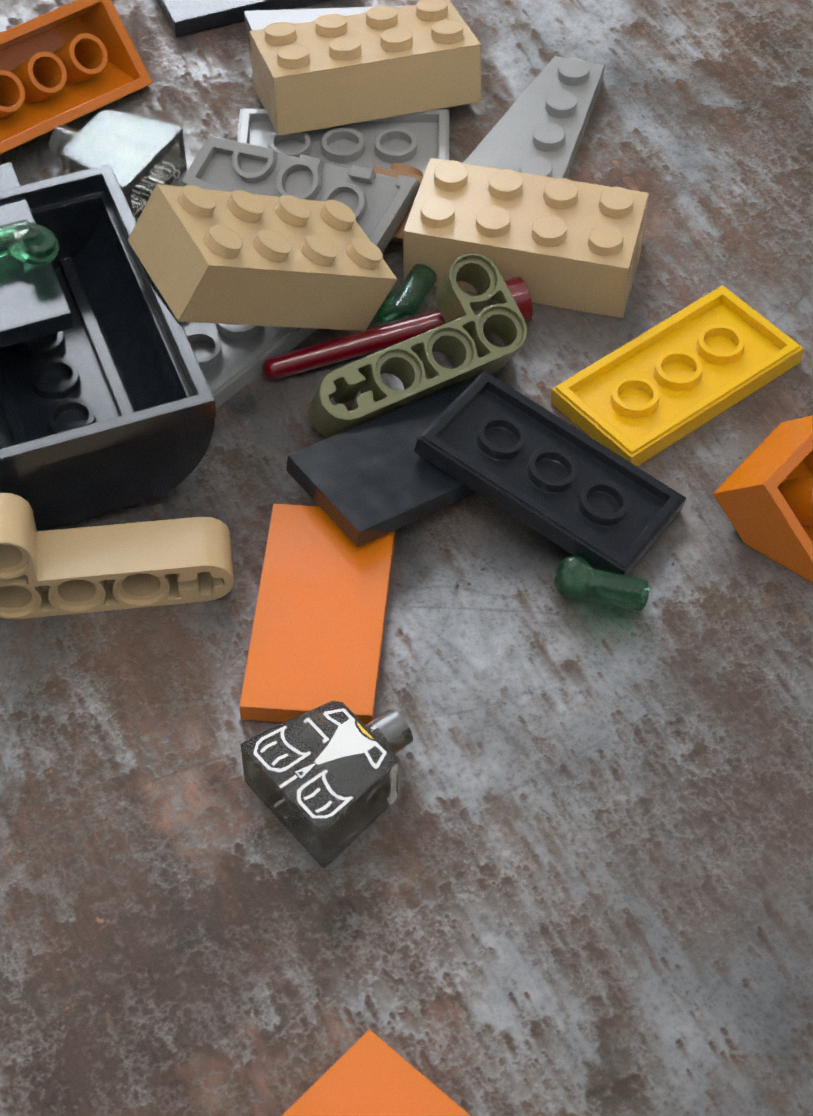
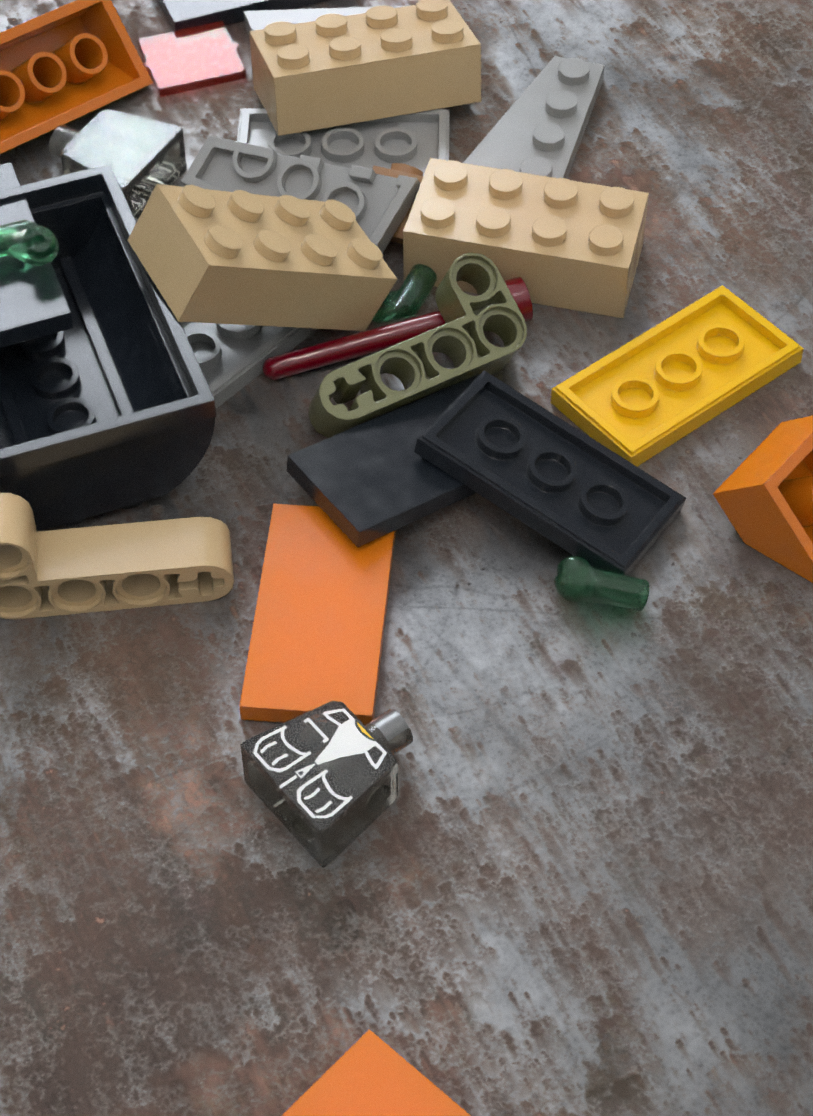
(191, 58): none -> clear red piece

